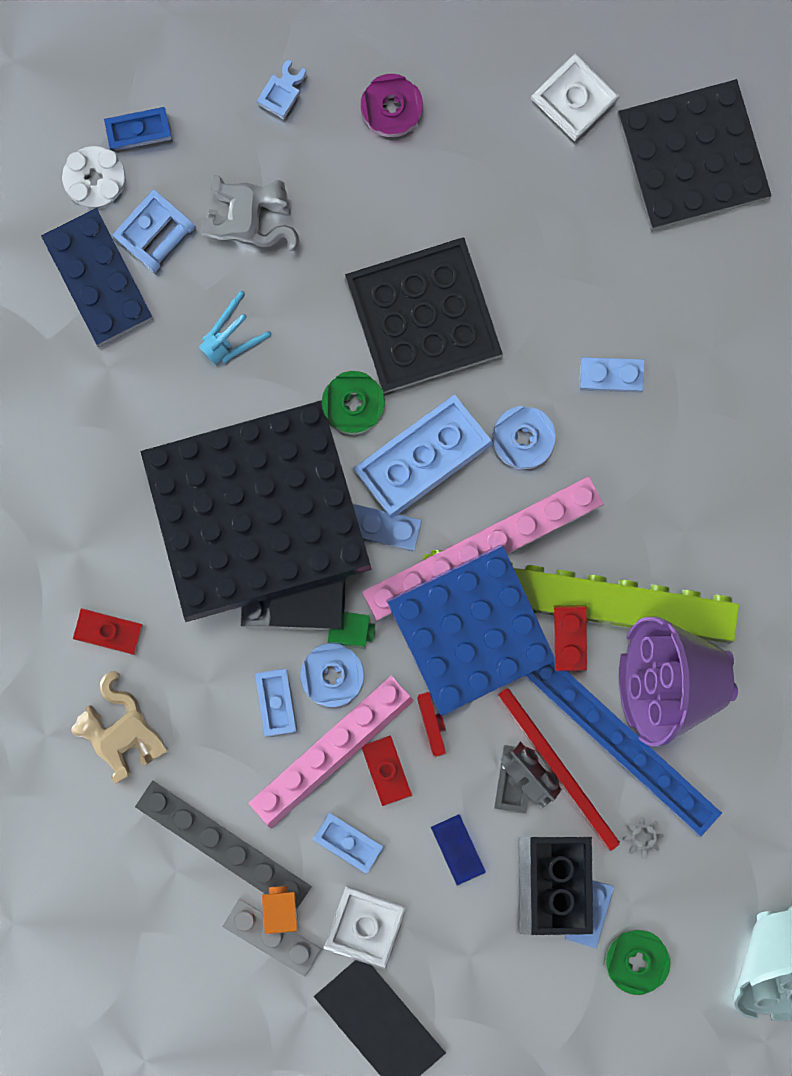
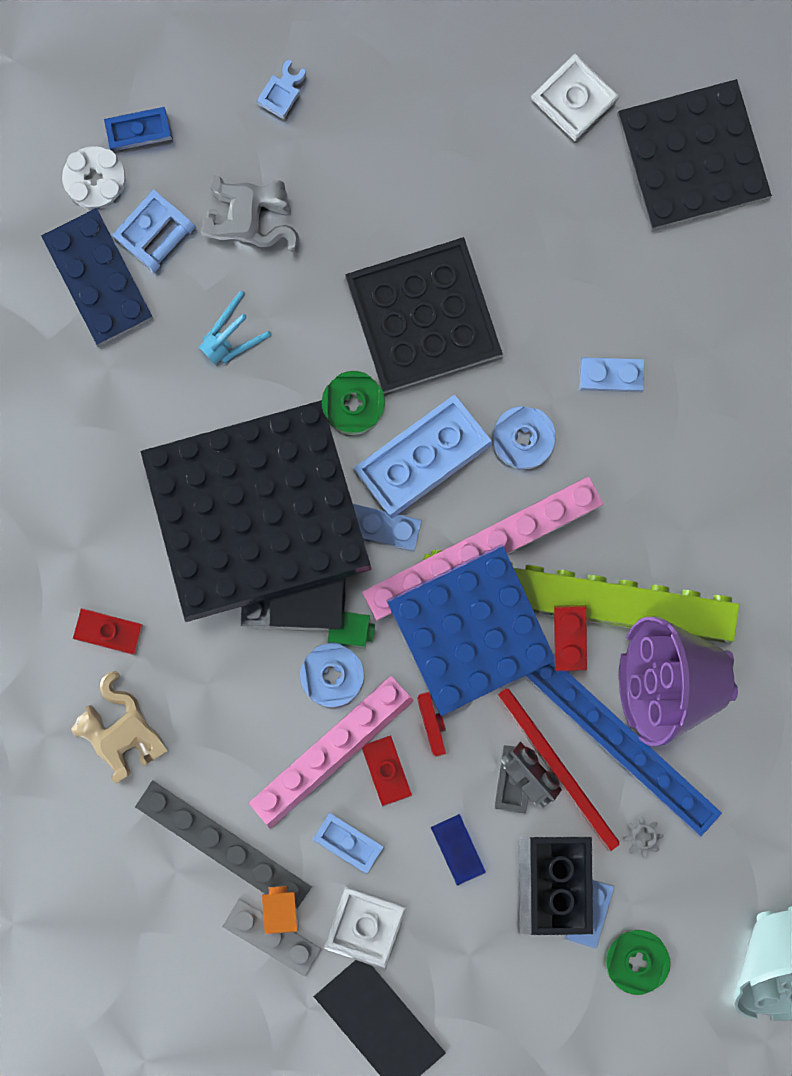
(275, 702): light blue plate -> none
(380, 119): magenta plate -> none

